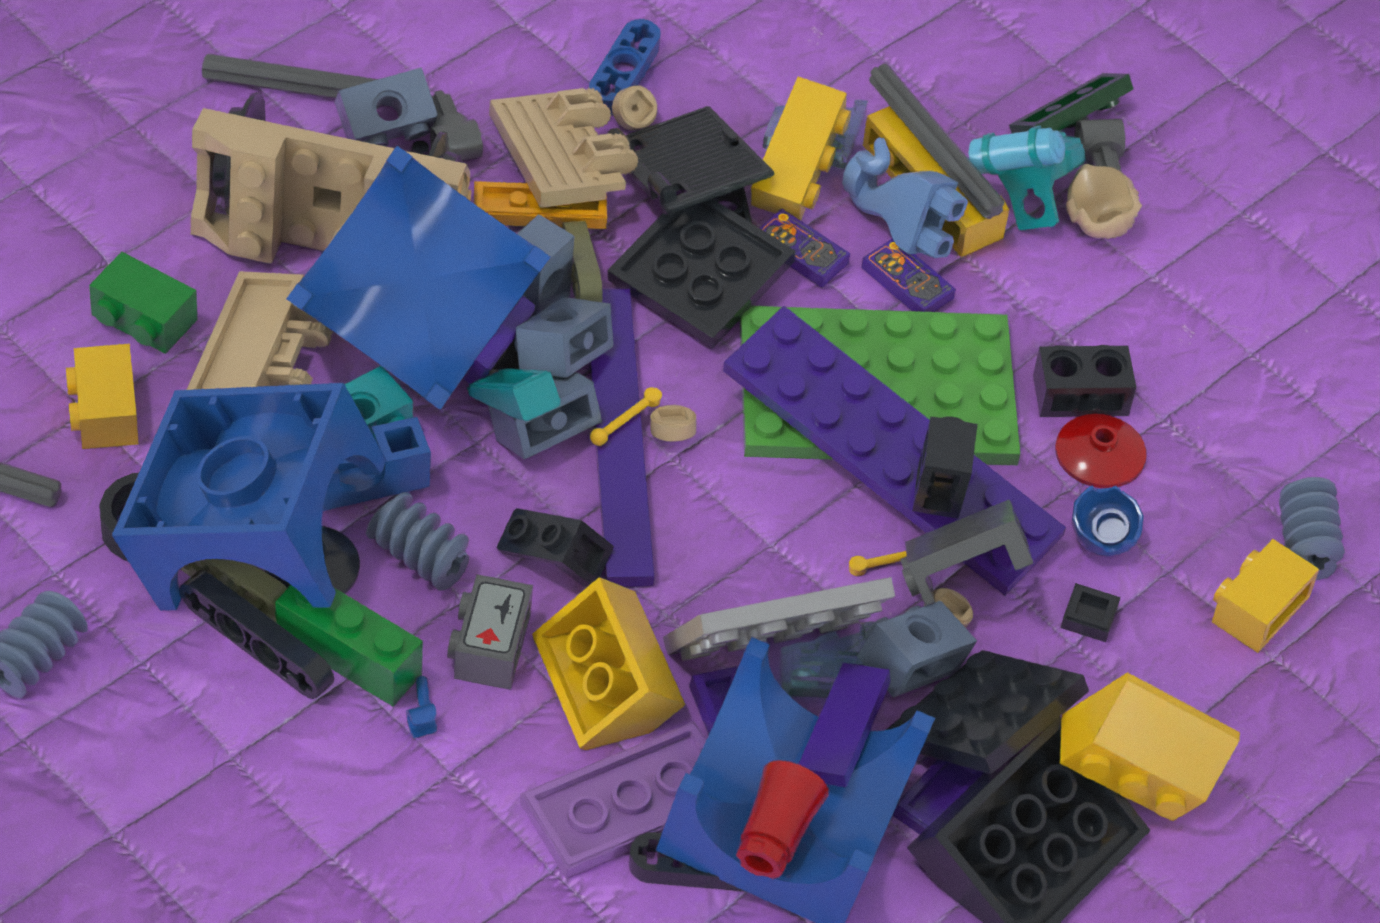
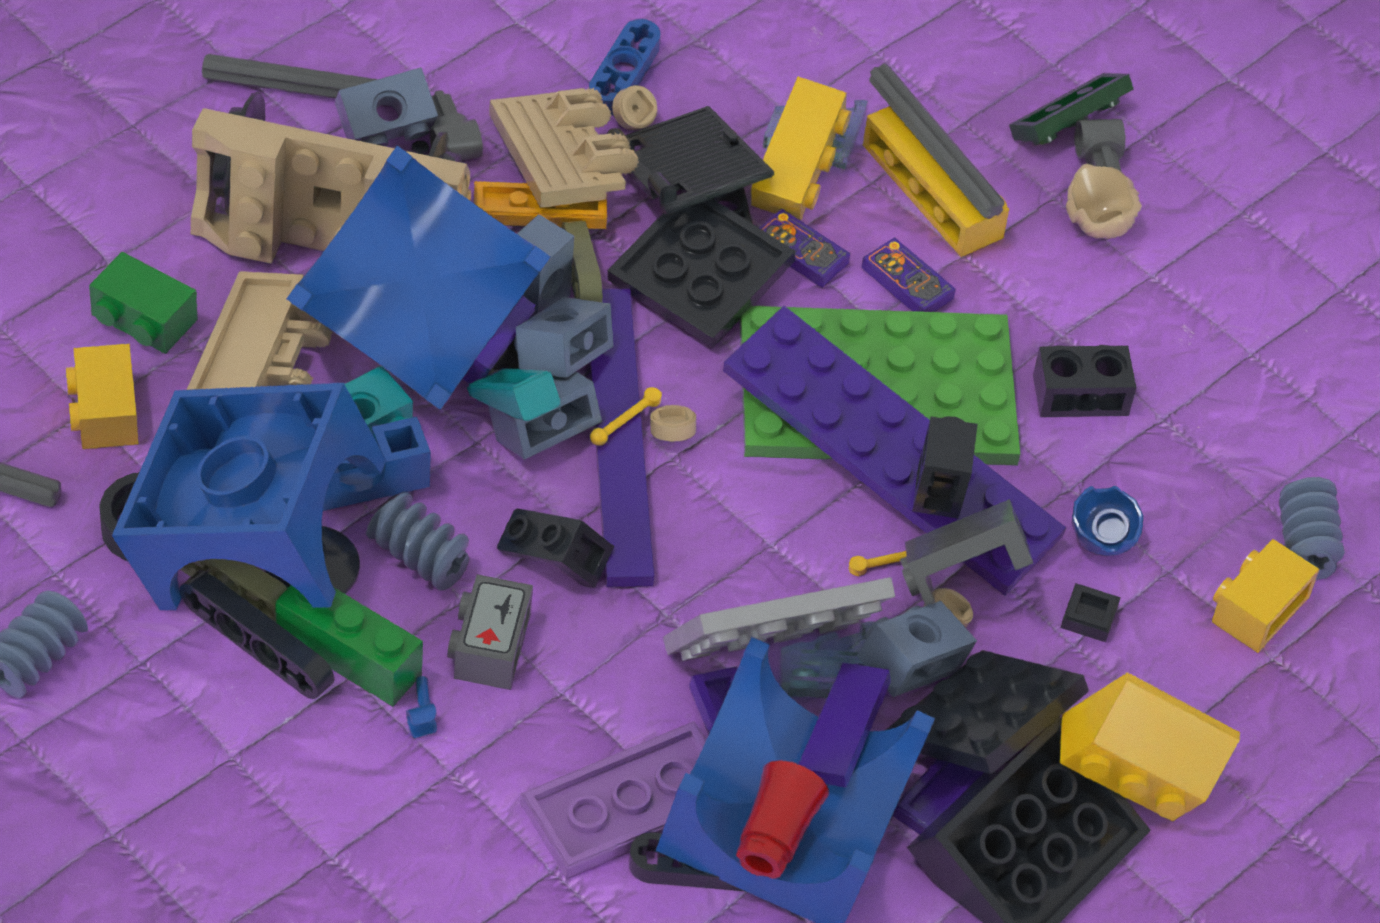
(607, 666): yellow slope -> none
(909, 203): medium blue hips -> none
(1028, 162): piece -> none
(1100, 450): red dish -> none

